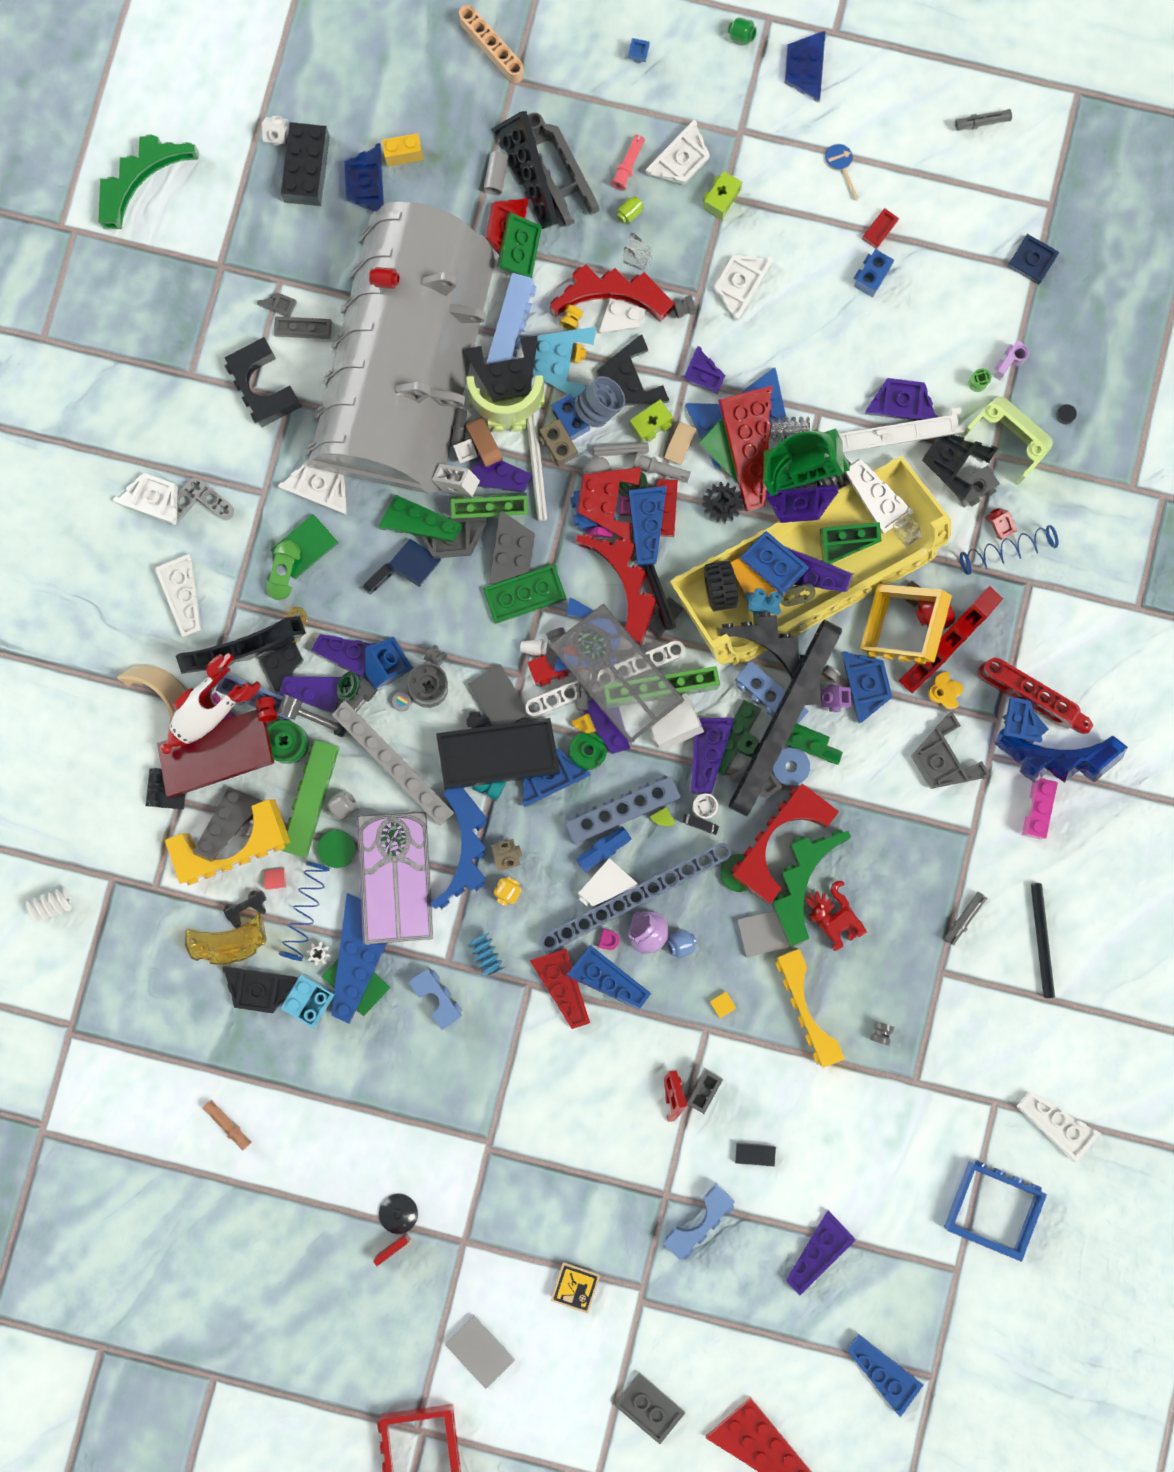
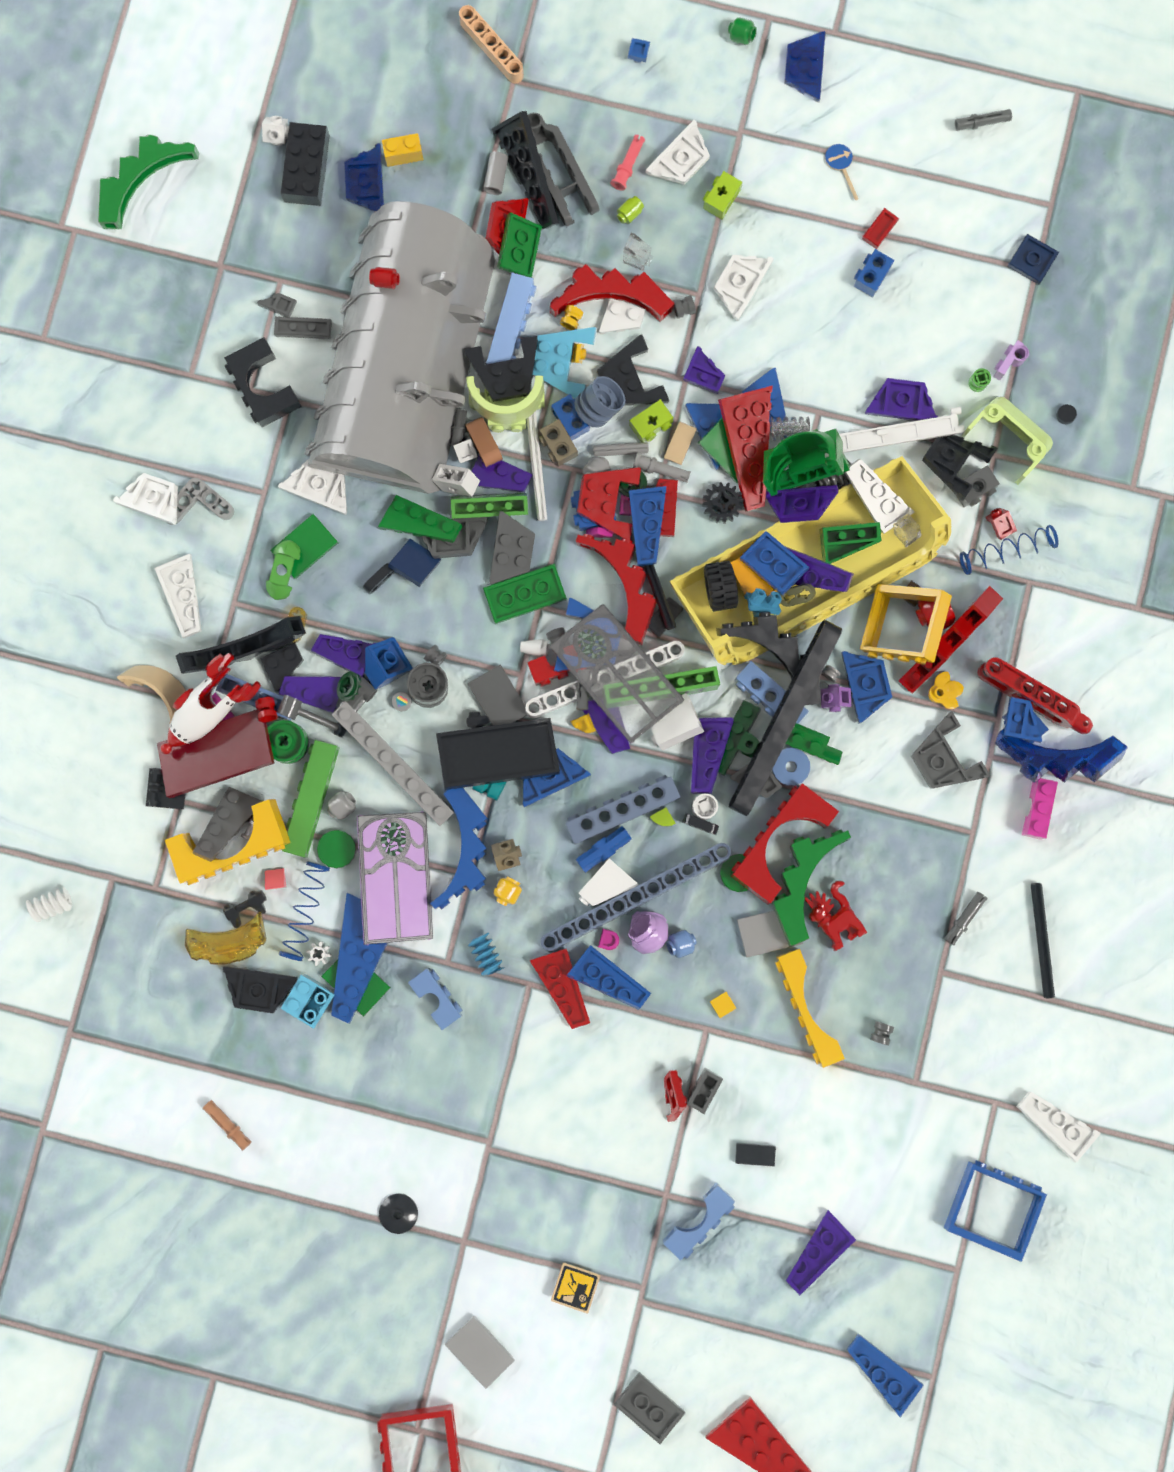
(391, 1249): red tile -> none
(585, 761): green tile -> none

